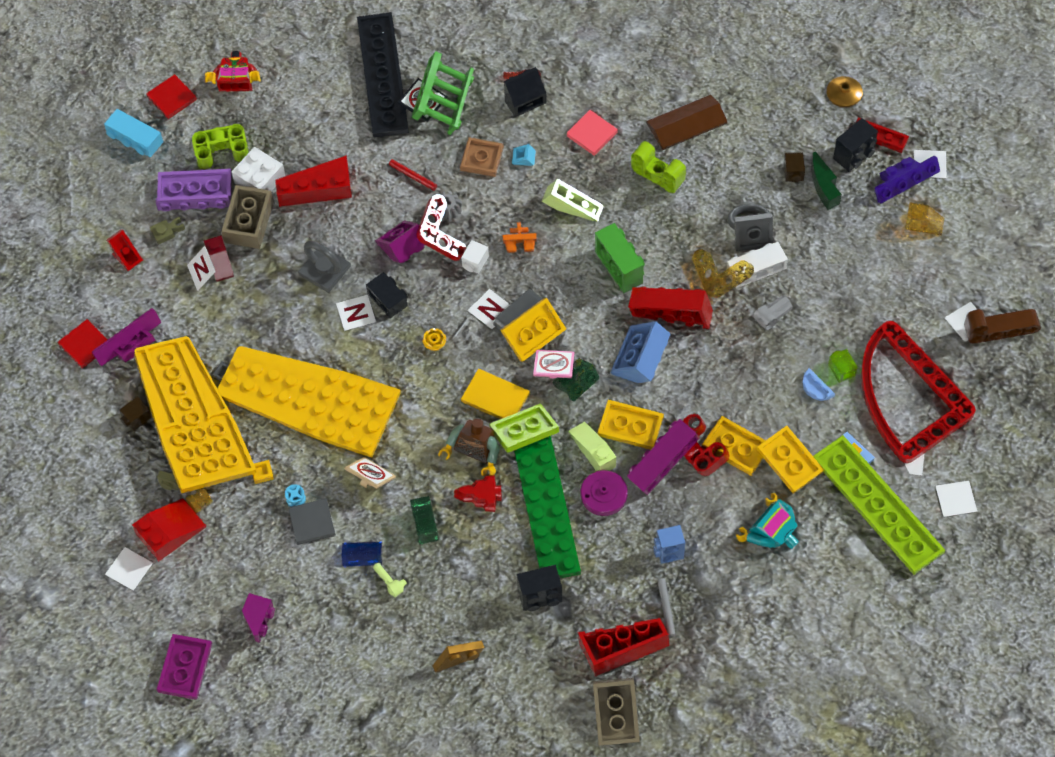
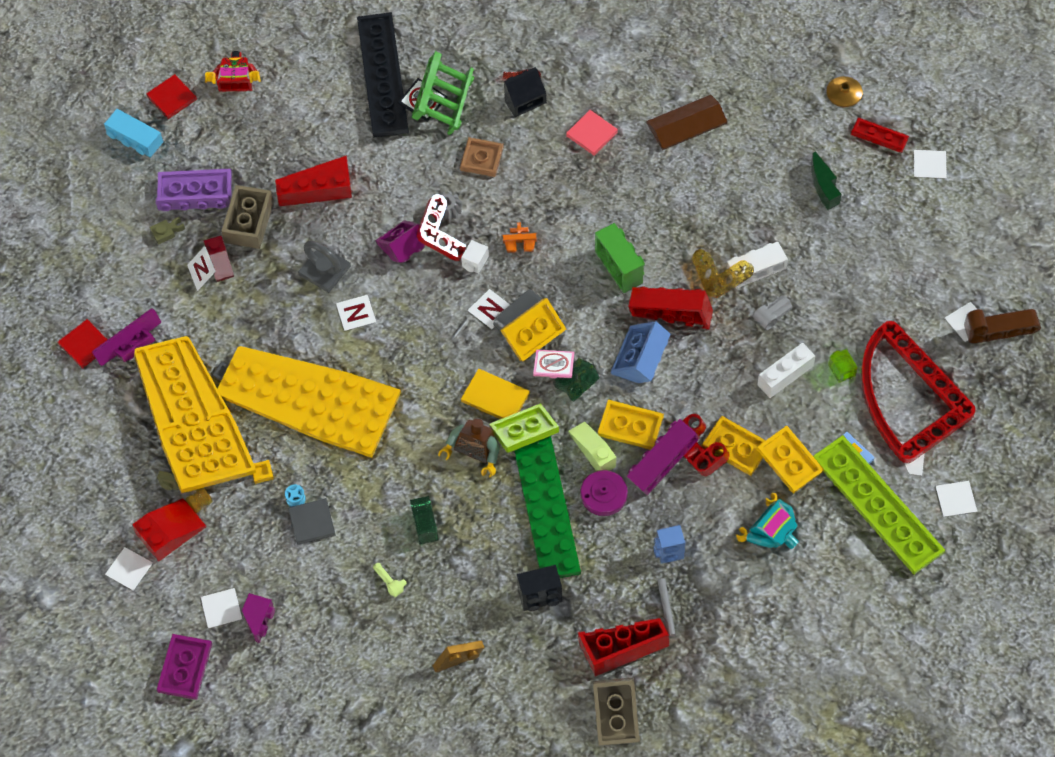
(124, 250): red slope -> none
(135, 414): dark brown brick -> none
(219, 139): lime beam -> none
(221, 608): none -> white sticker
(258, 171): white brick -> none
(361, 553): clear blue slope -> none
(370, 473): piece -> none
(387, 294): black brick -> none
(410, 173): red bar -> none
(433, 334): yellow plate -> none
(481, 493): red rock -> none
(524, 155): medium azure slope -> none
(570, 201): yellowish green slope -> none
(646, 164): lime beam -> none
(751, 230): dark grey tile -> none
(786, 370): none -> white brick
(794, 167): dark brown brick -> none
(816, 387): light blue tile -> none
(855, 145): black brick -> none
(904, 176): dark purple bracket -> none
(924, 219): clear yellow slope -> none

